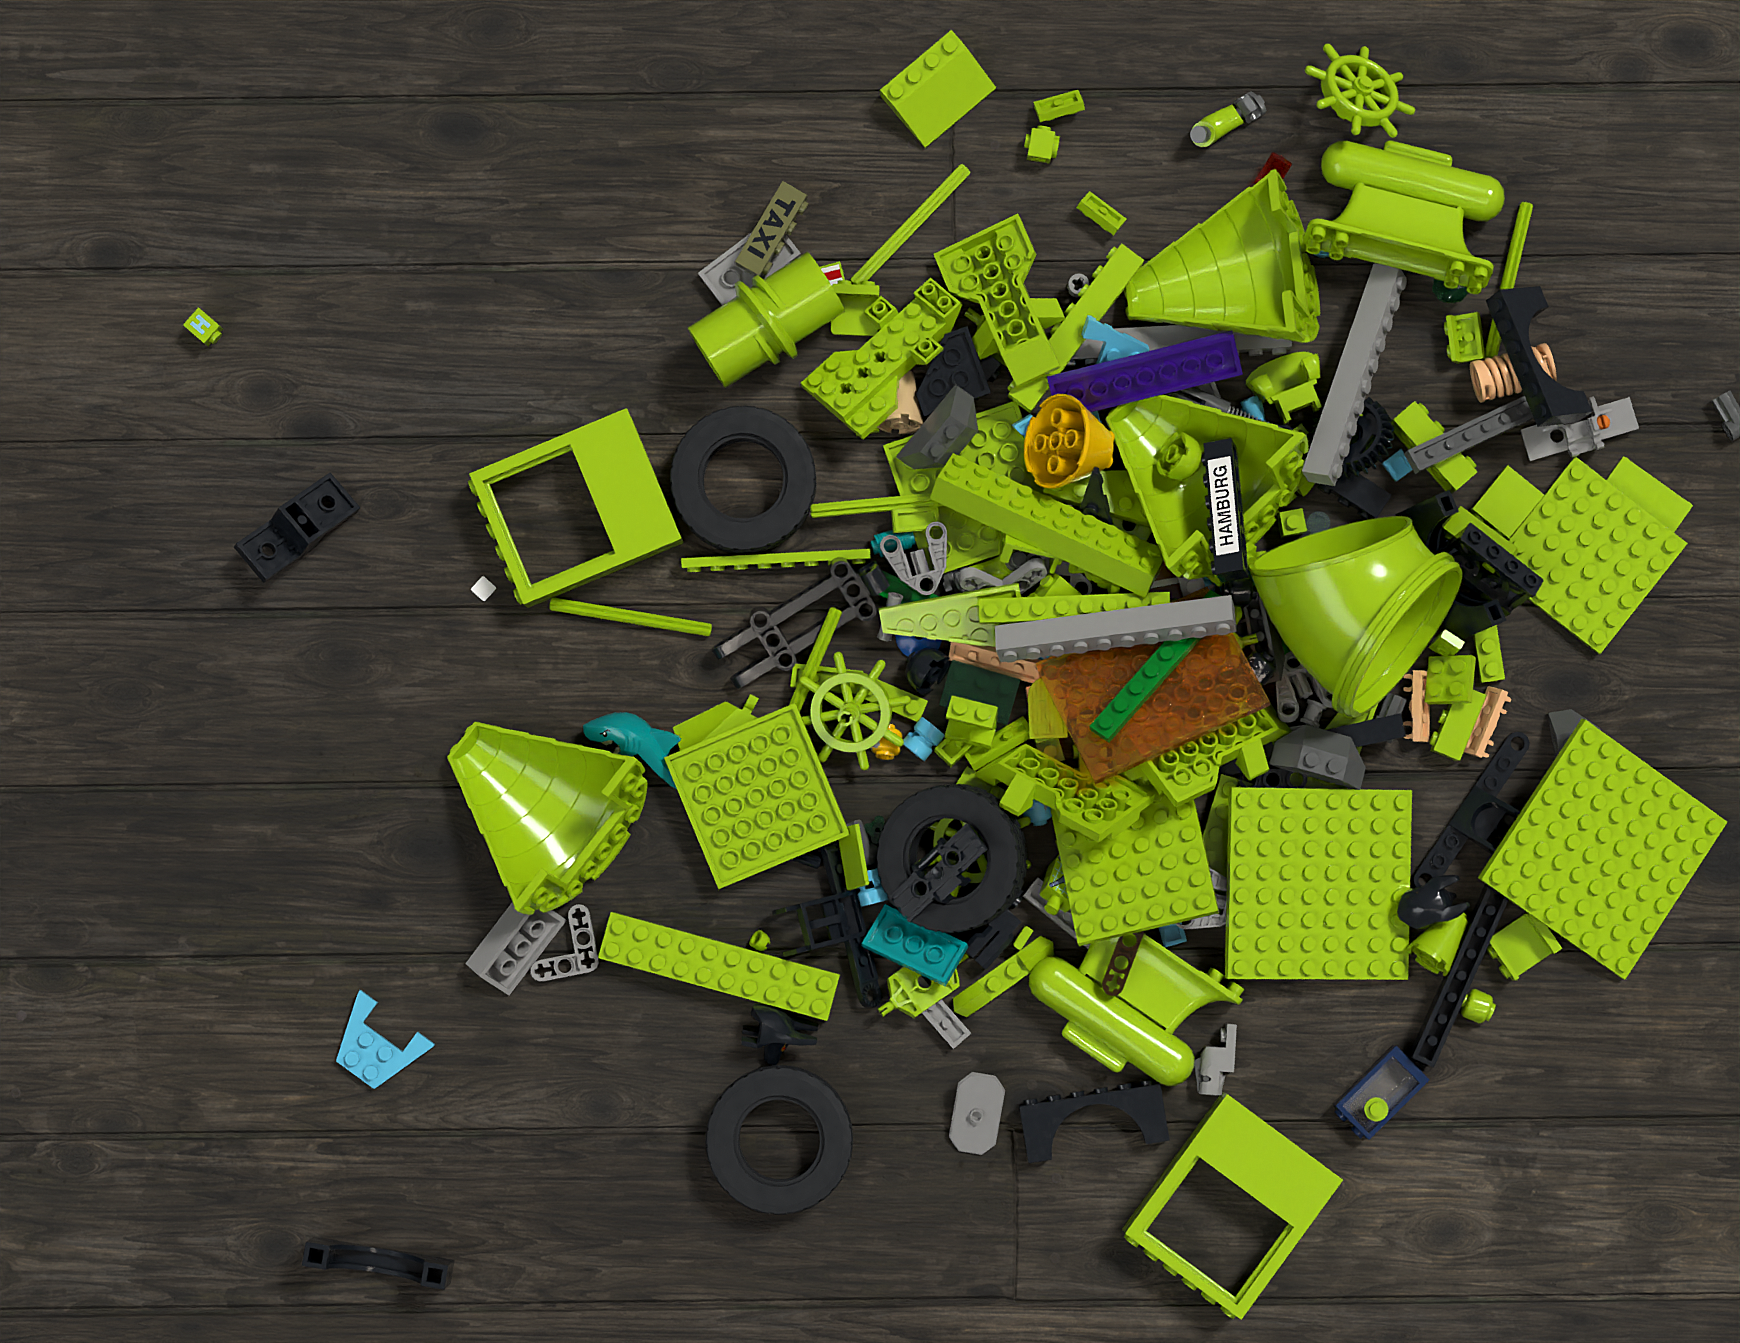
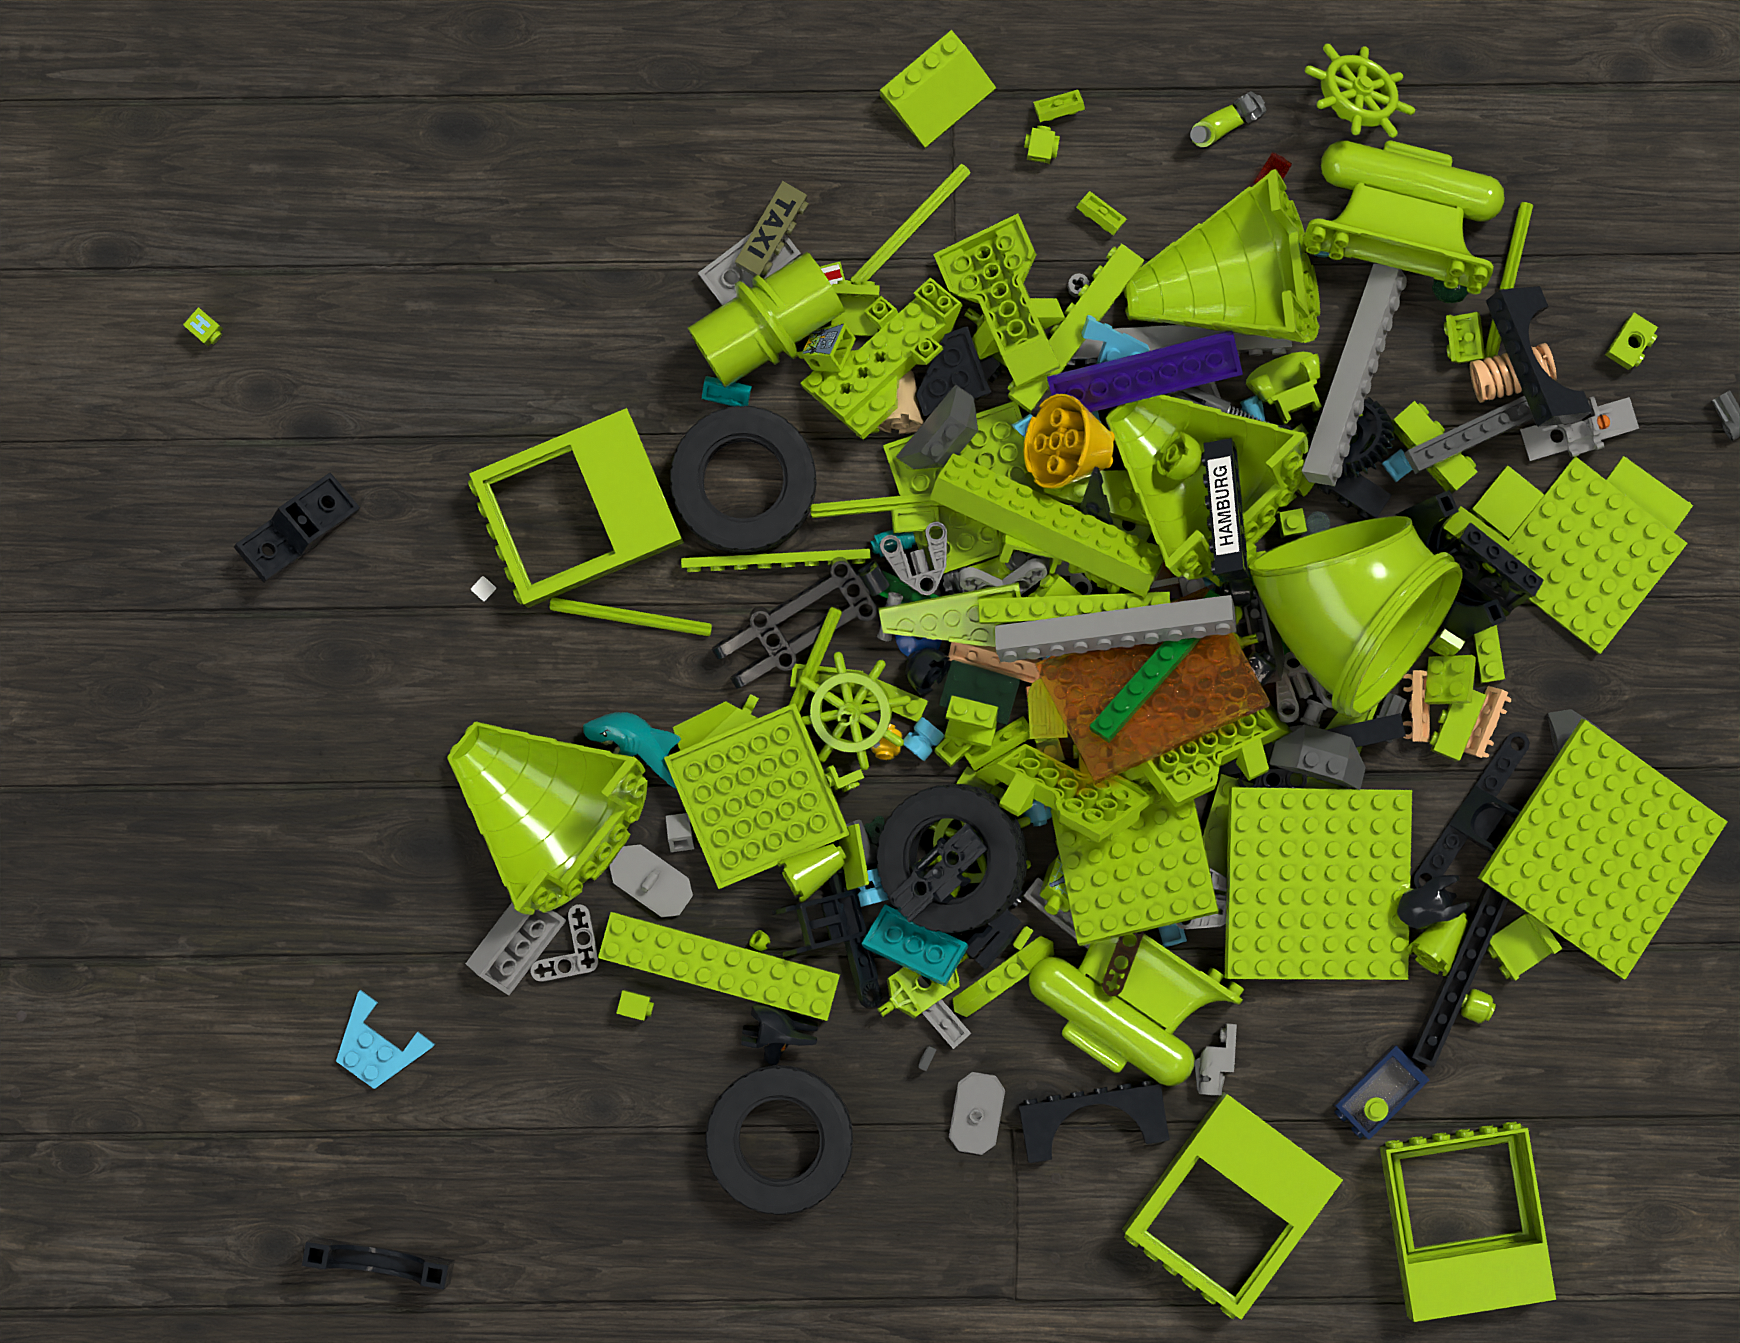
(635, 1005): none -> lime brick
(651, 880): none -> light grey shield
(679, 832): none -> light grey brick
(733, 395): none -> teal plate
(811, 869): none -> lime cone
(827, 348): none -> lime torso
(846, 782): none -> lime bracket
(926, 1058): none -> dark grey tile
(1476, 1271): none -> lime panel
(1622, 352): none -> lime brick

